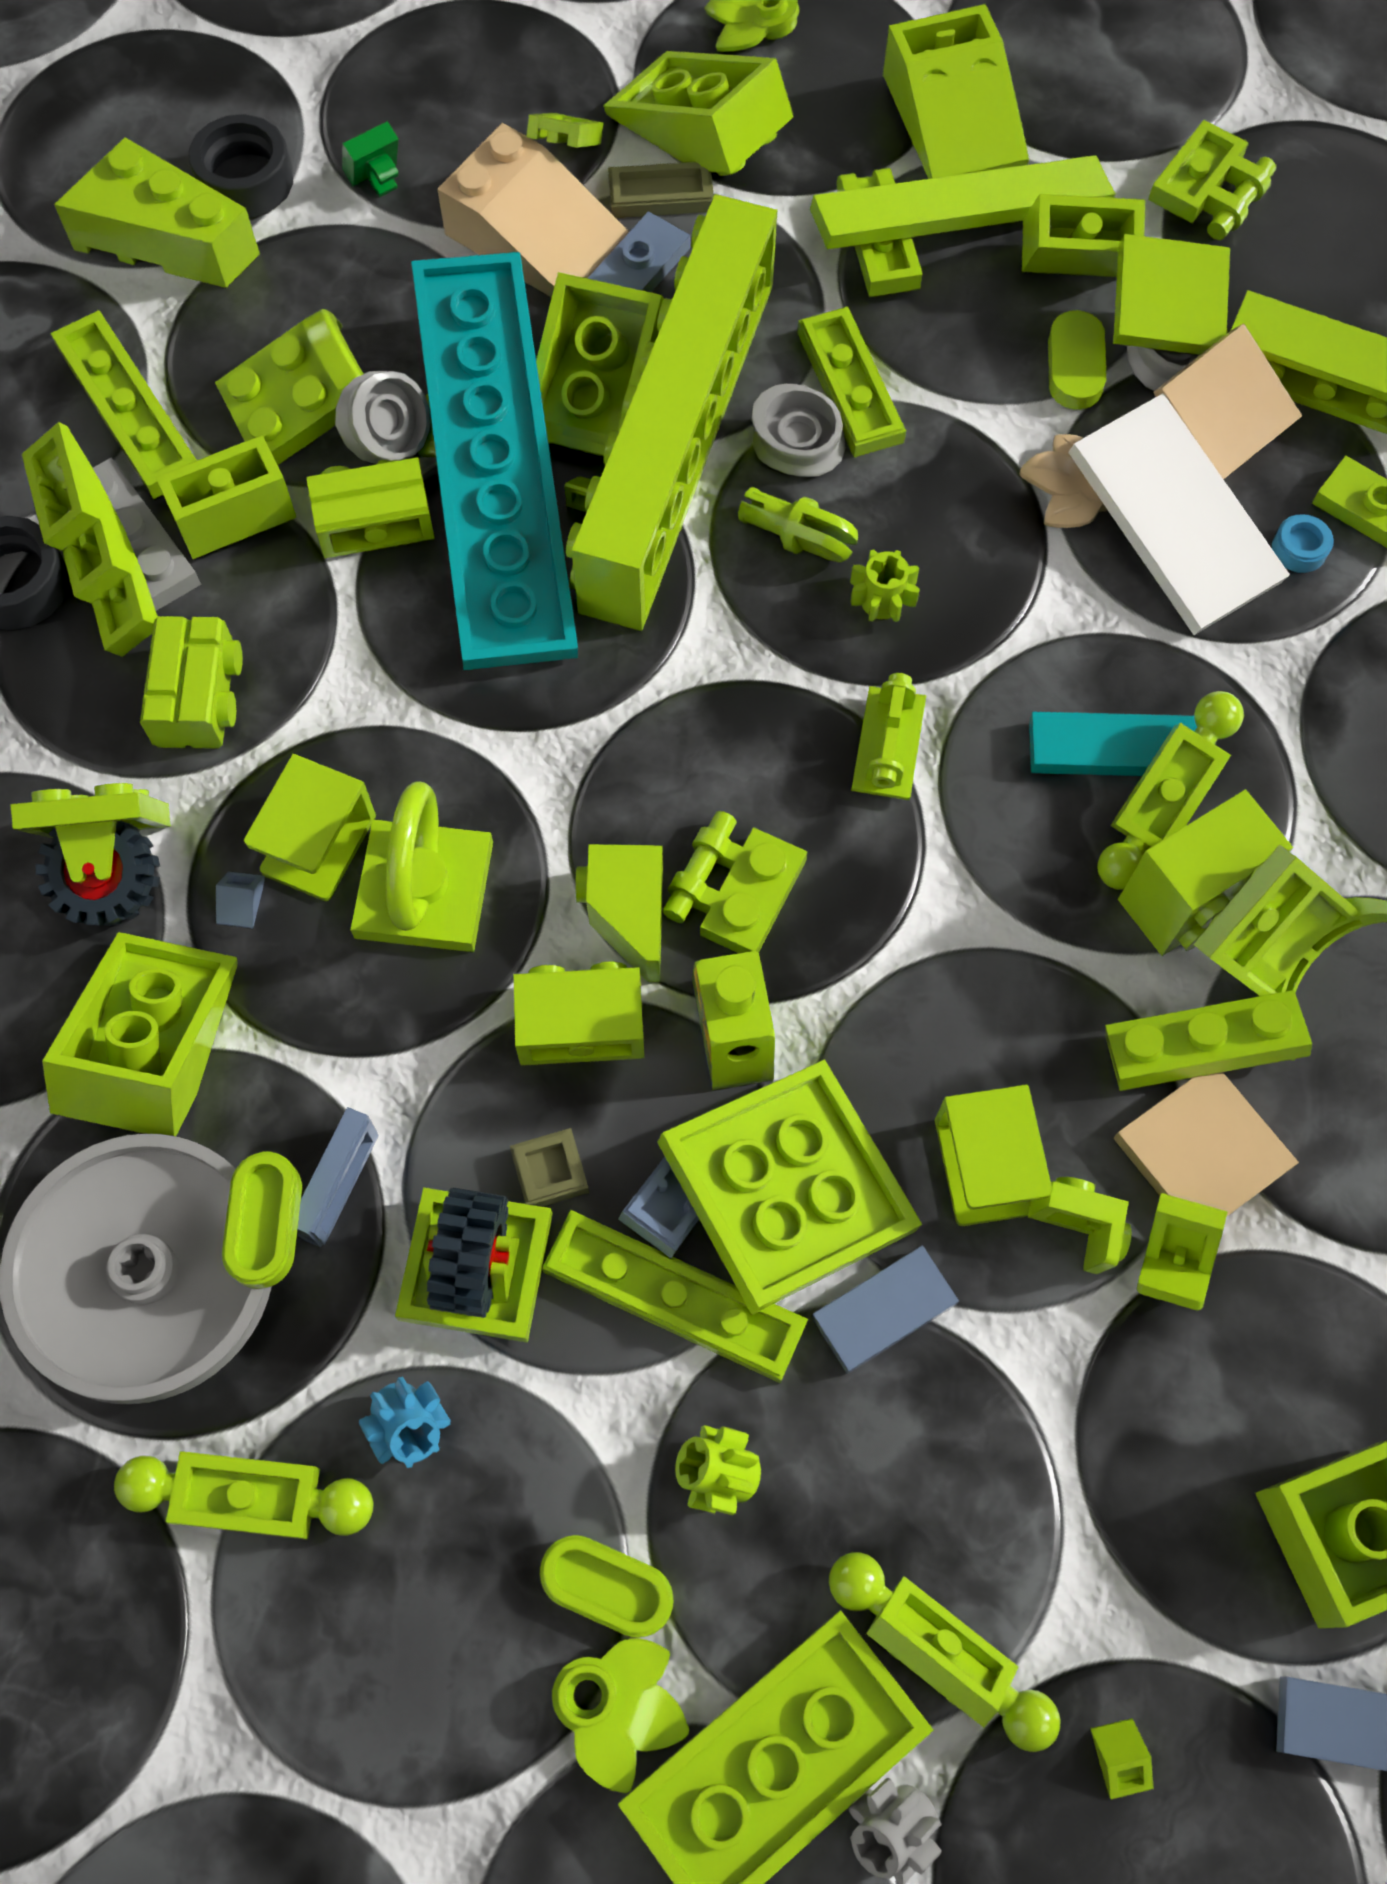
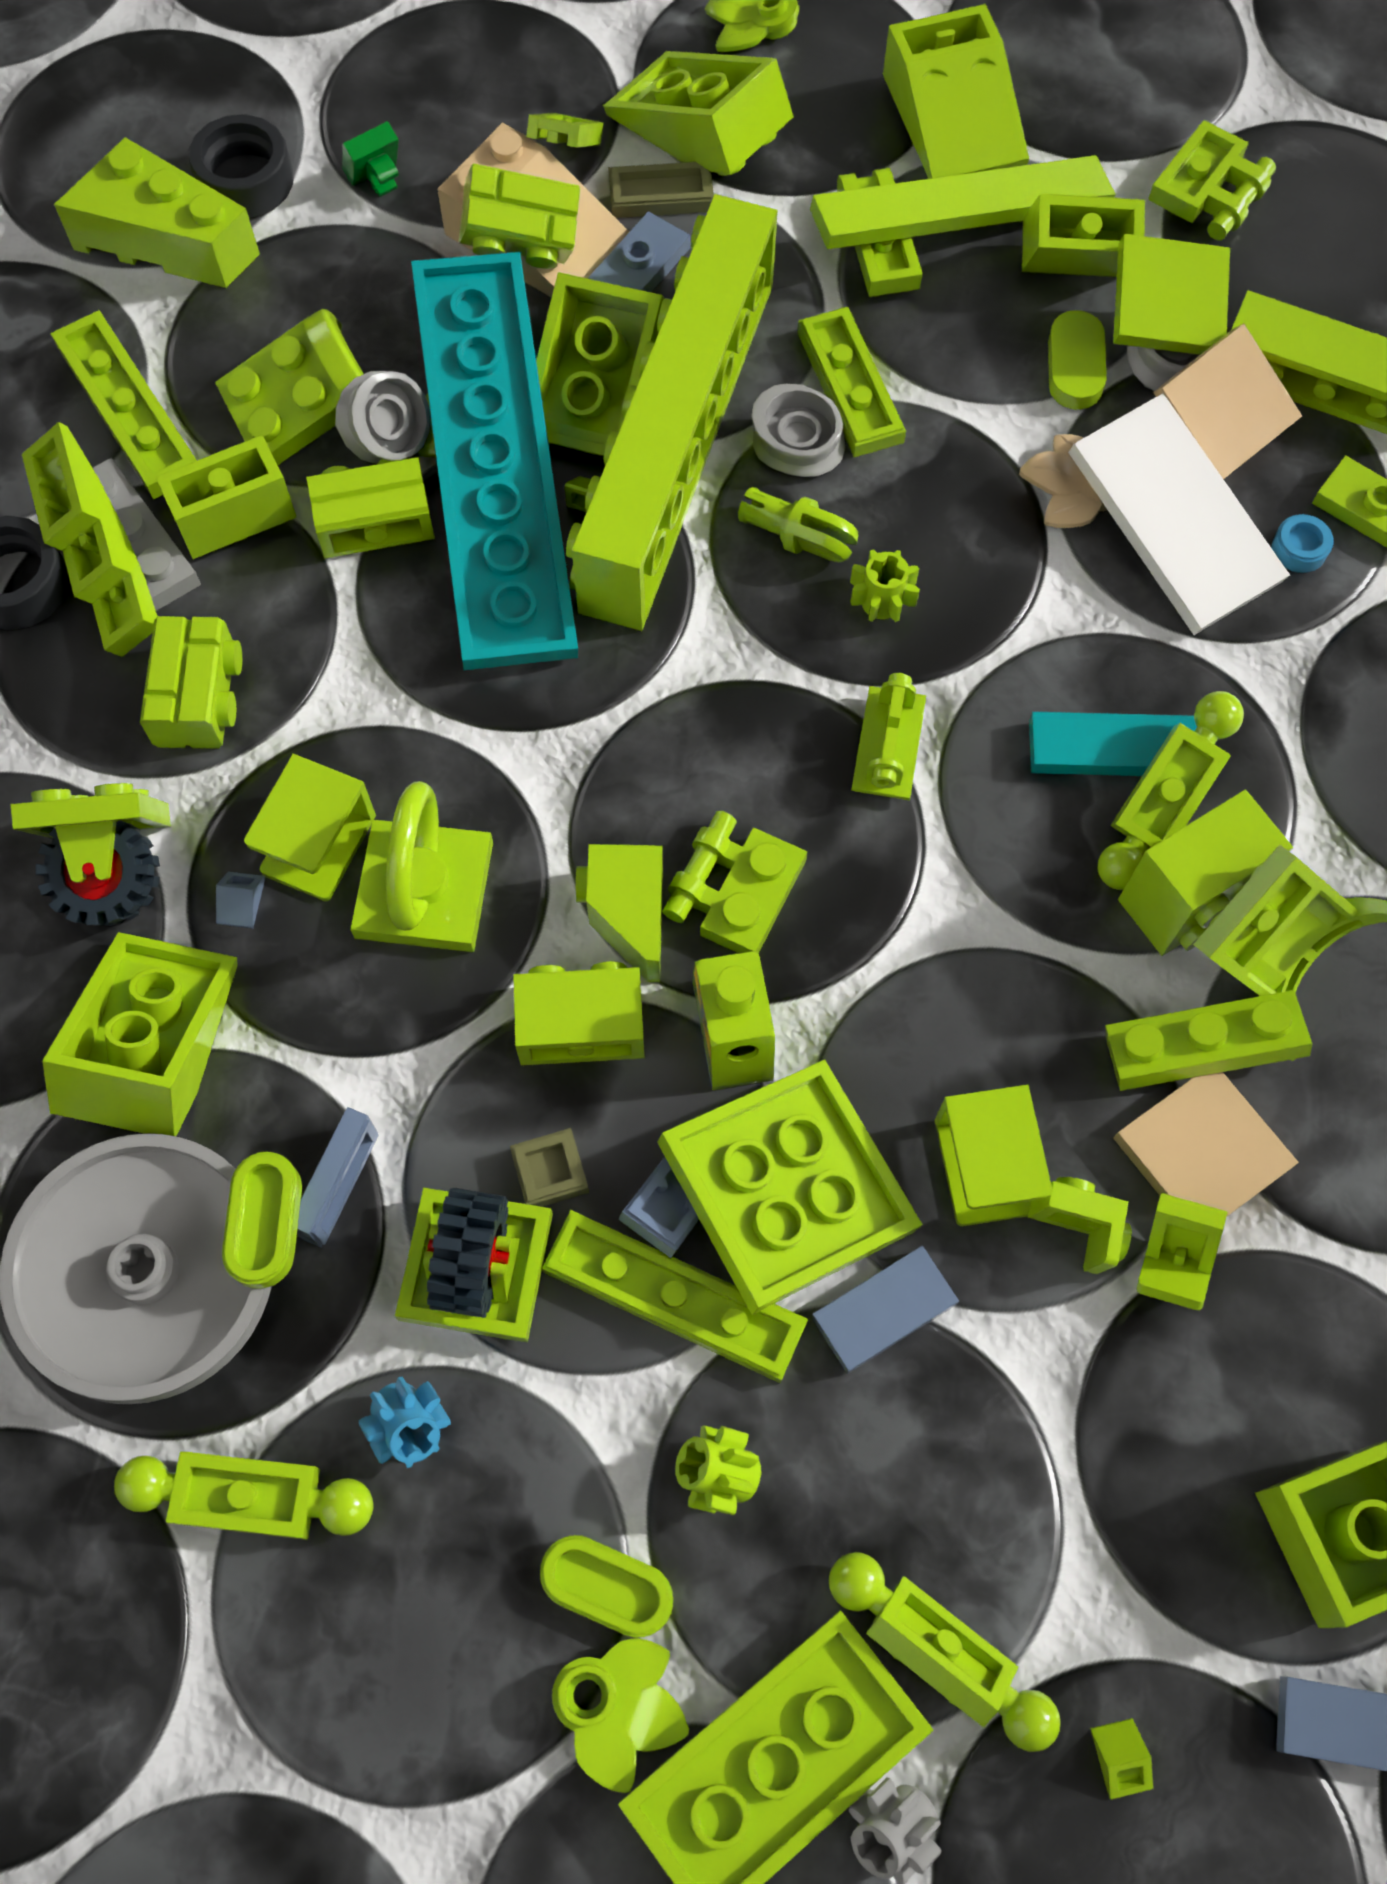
(519, 214): none -> lime brick

